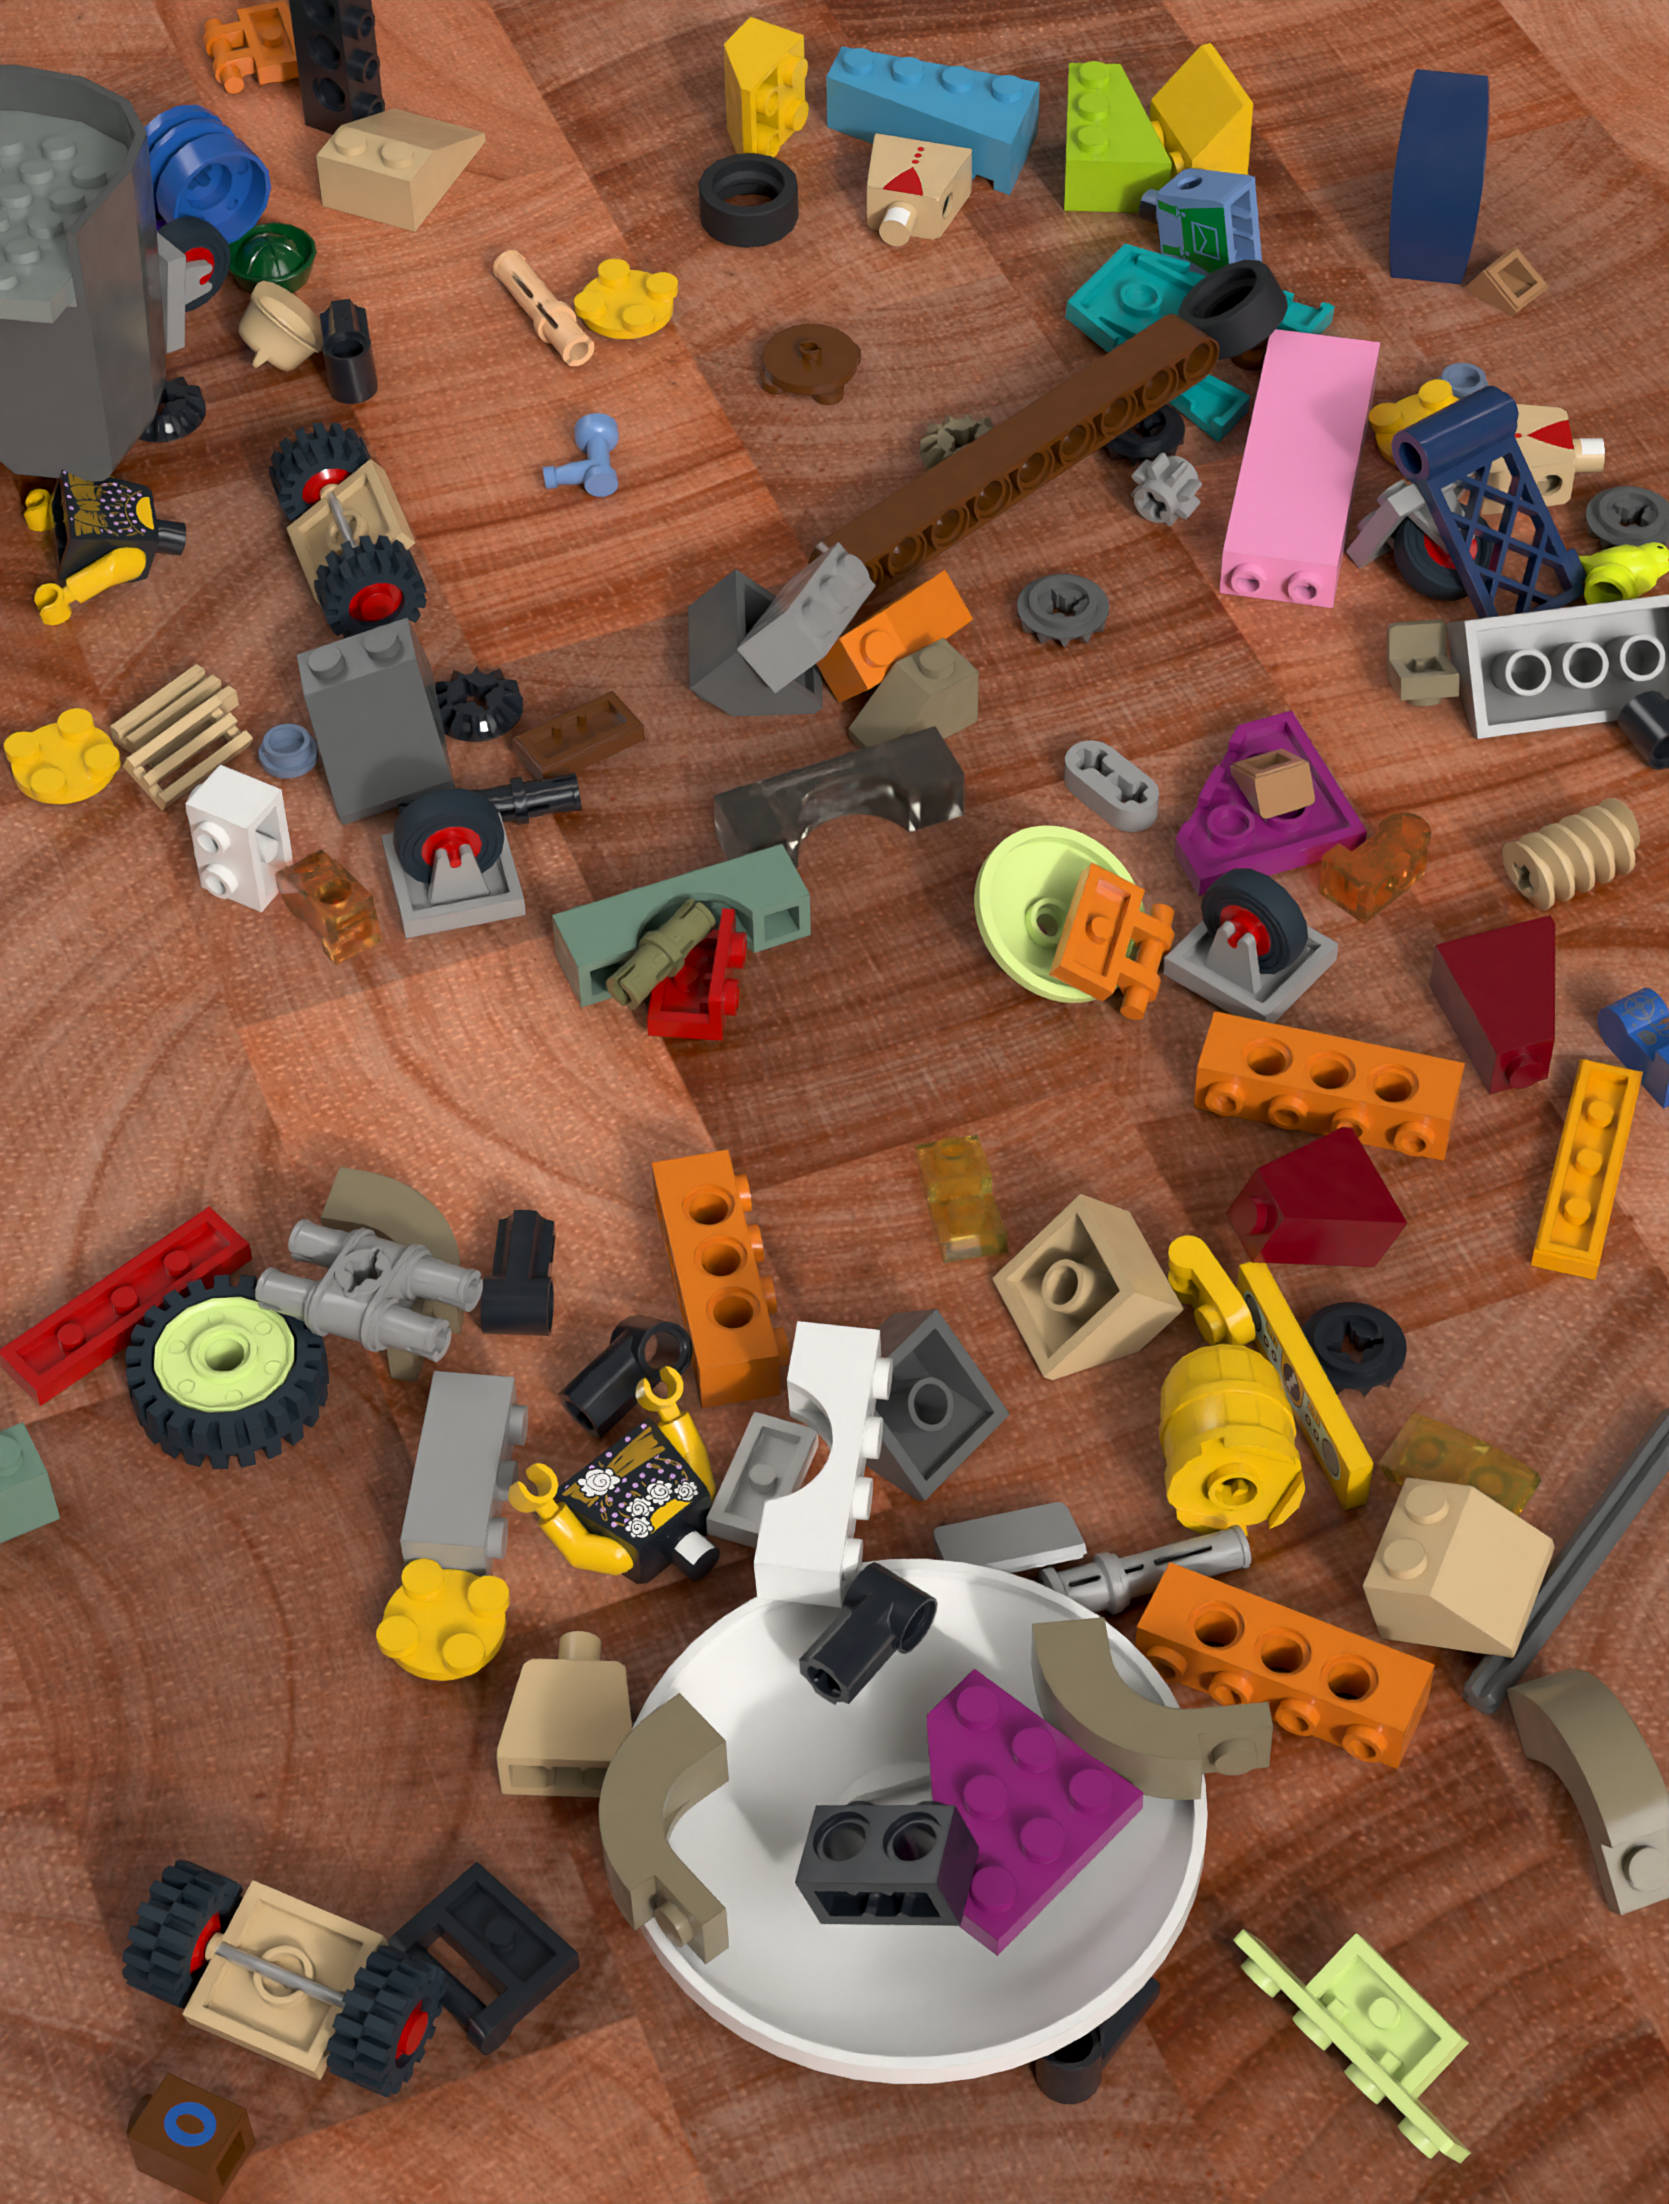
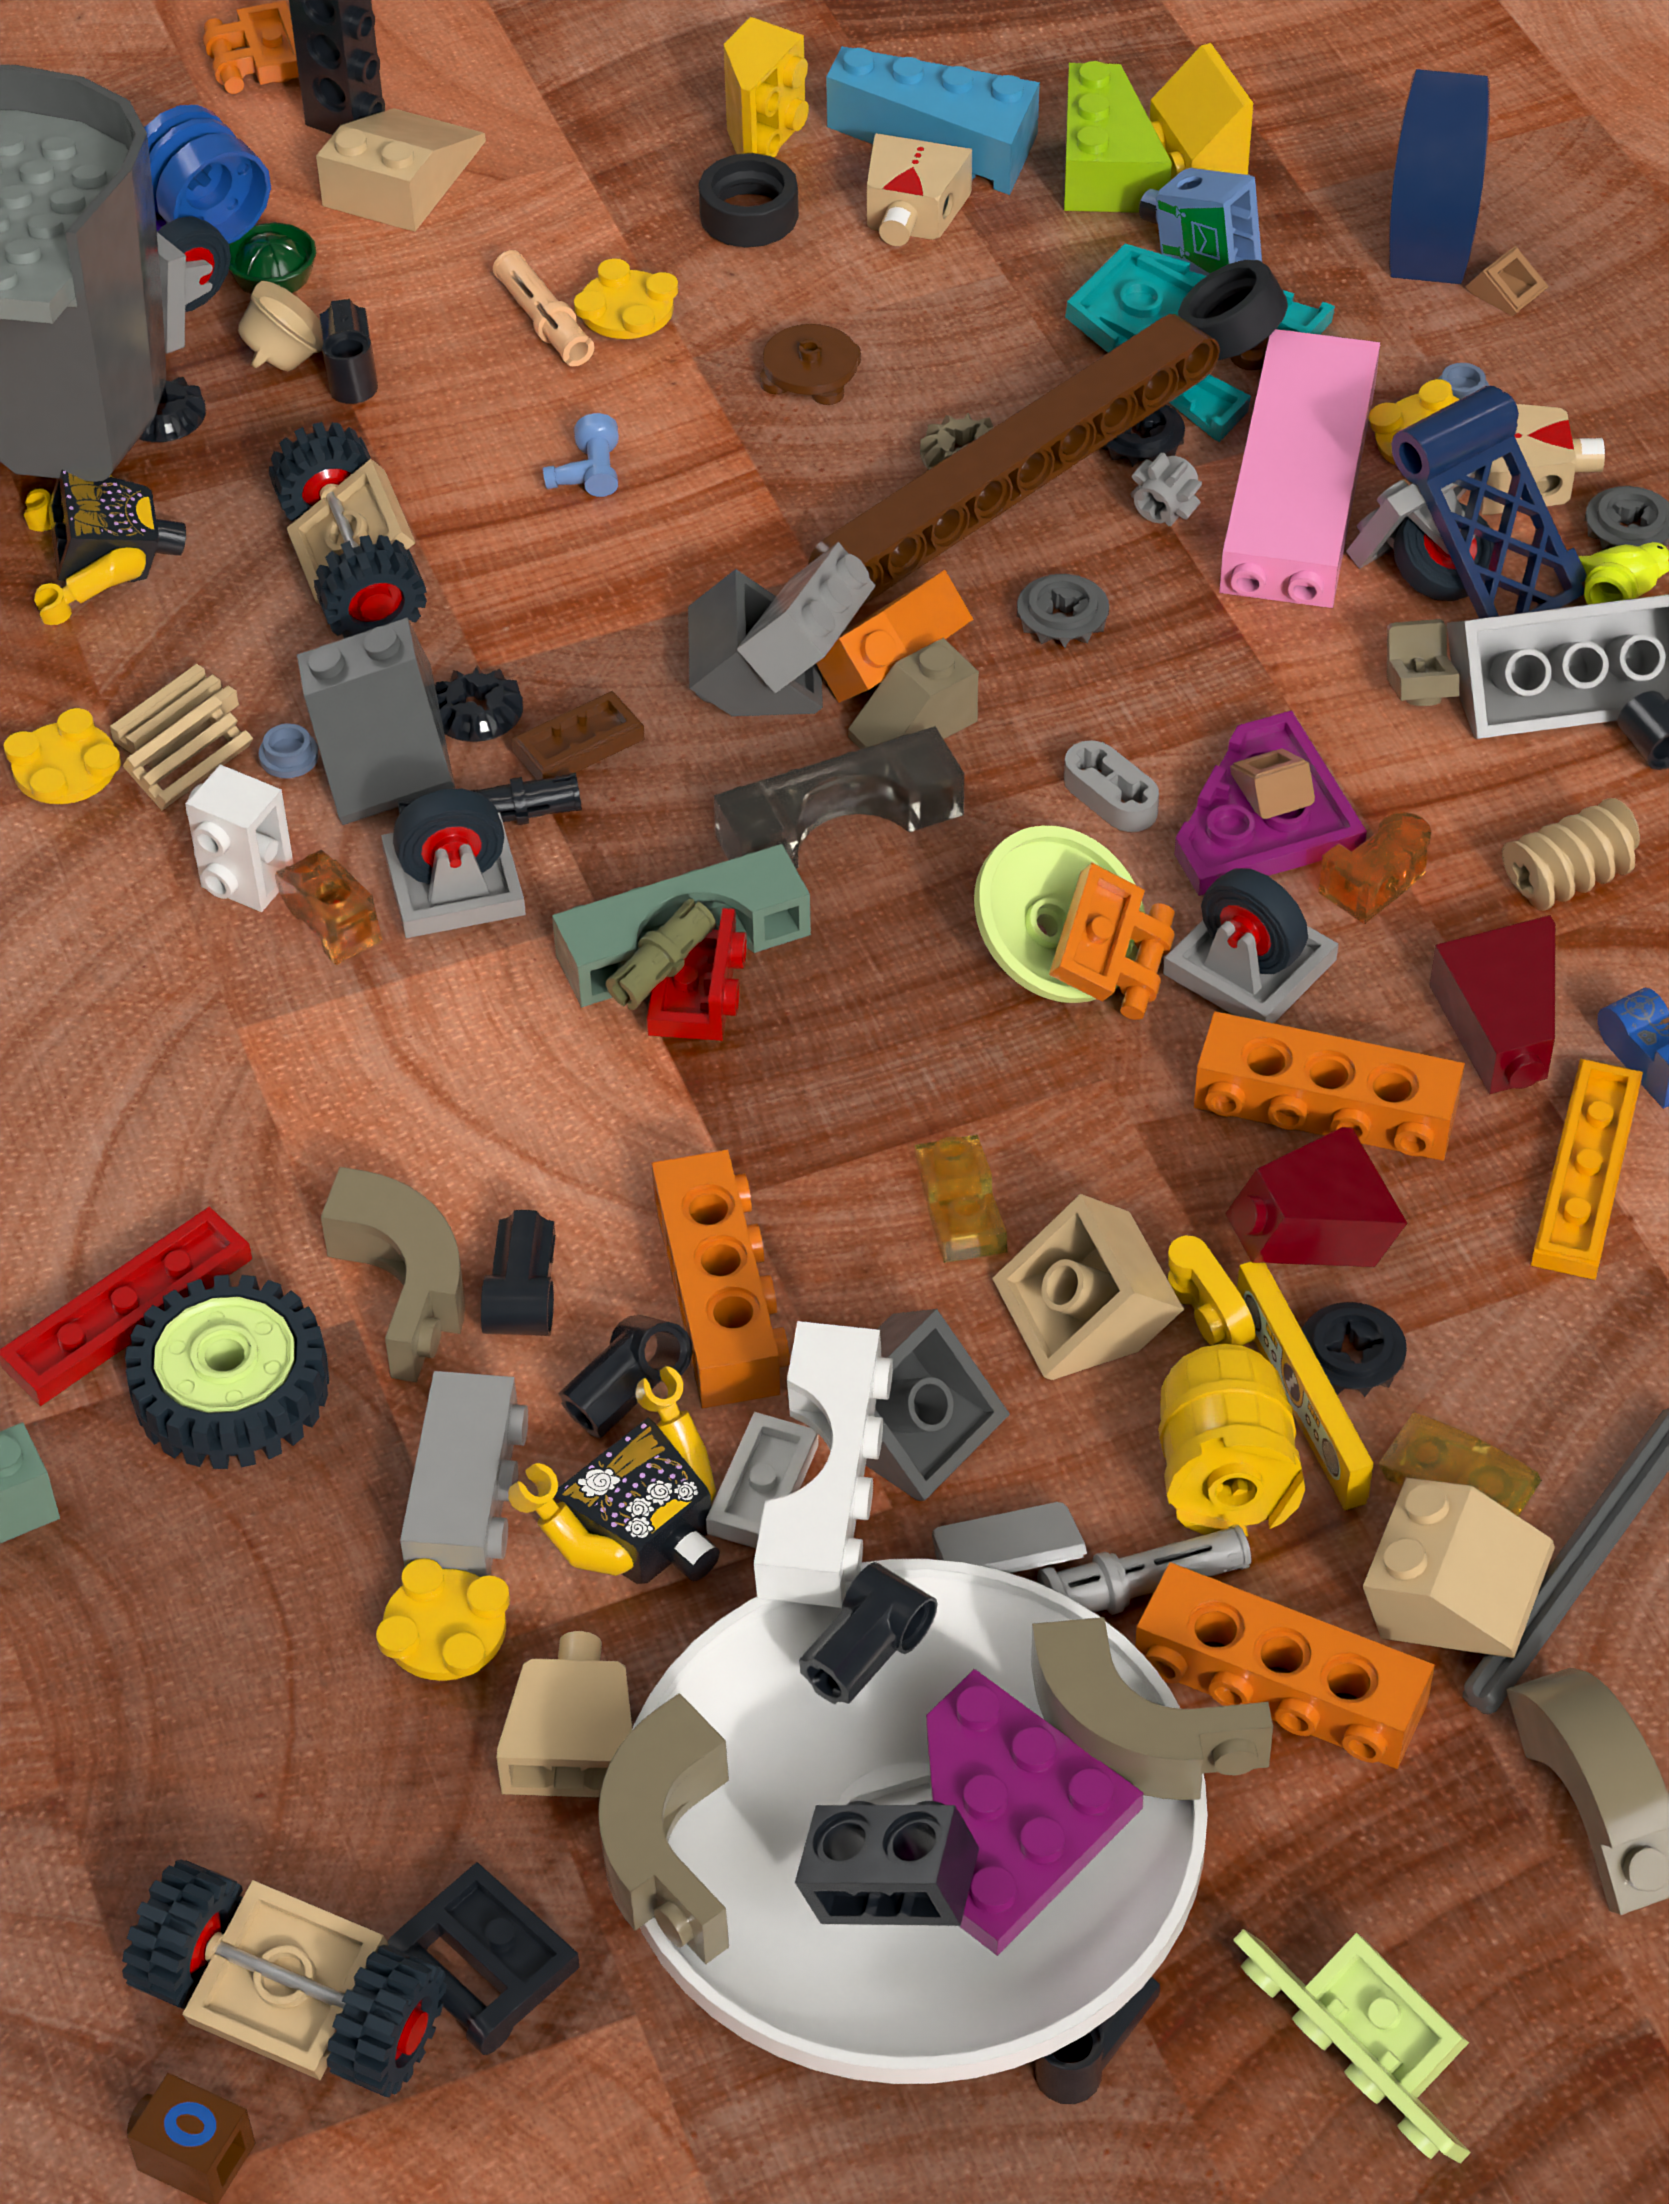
(369, 1290): light grey pin -> none

